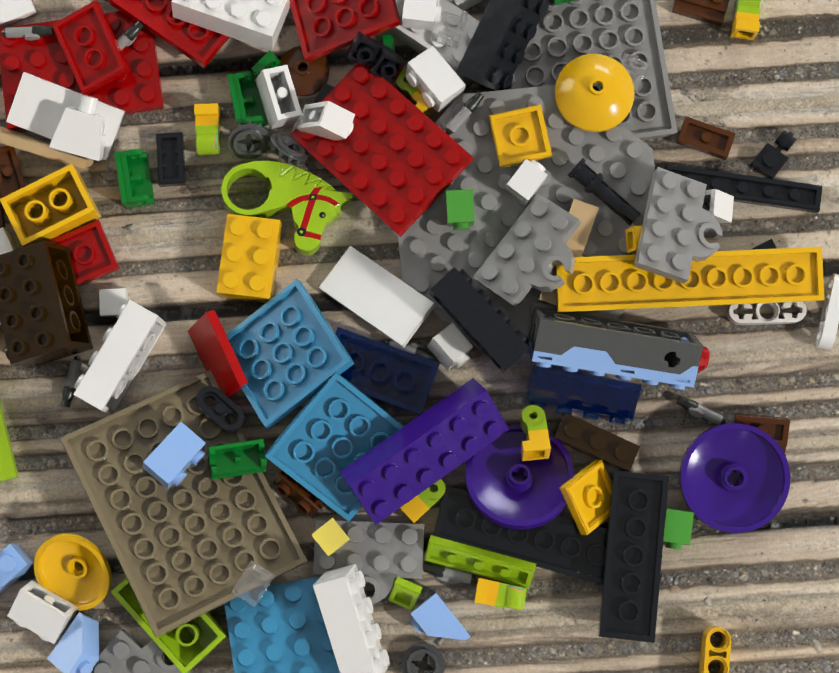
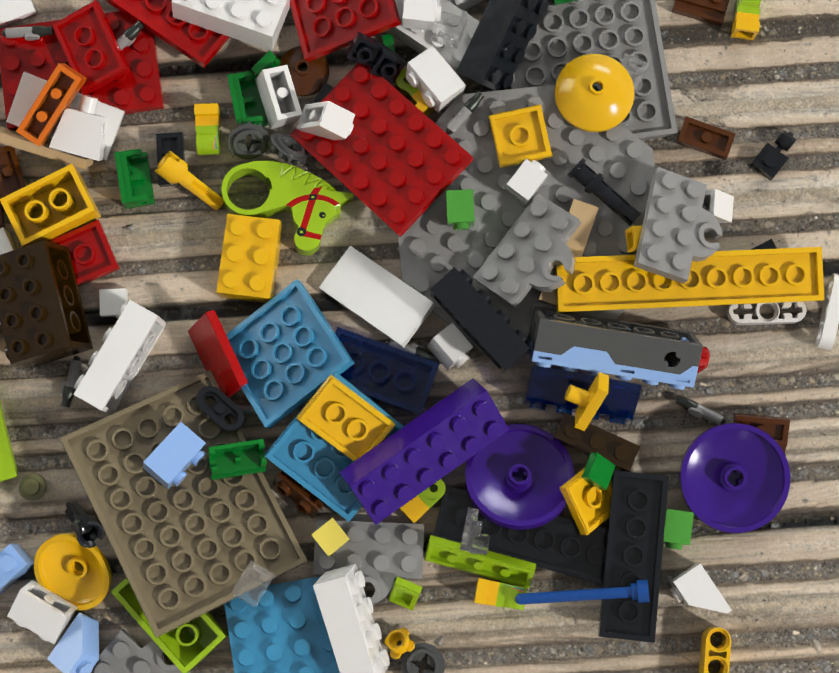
(32, 486): none -> olive plate
(50, 104): none -> orange brick
(84, 526): none -> black piece
(175, 171): none -> yellow piece
(345, 419): none -> yellow tile
(394, 638): none -> yellow plate
(437, 620): light blue slope -> none
(447, 574): piece -> none
(472, 538): none -> clear bracket
(535, 427): leg -> none
(589, 400): none -> yellow tile
(598, 471): none -> green tile
(637, 591): none -> blue piece
(698, 590): none -> white slope
(757, 189): black tile -> none

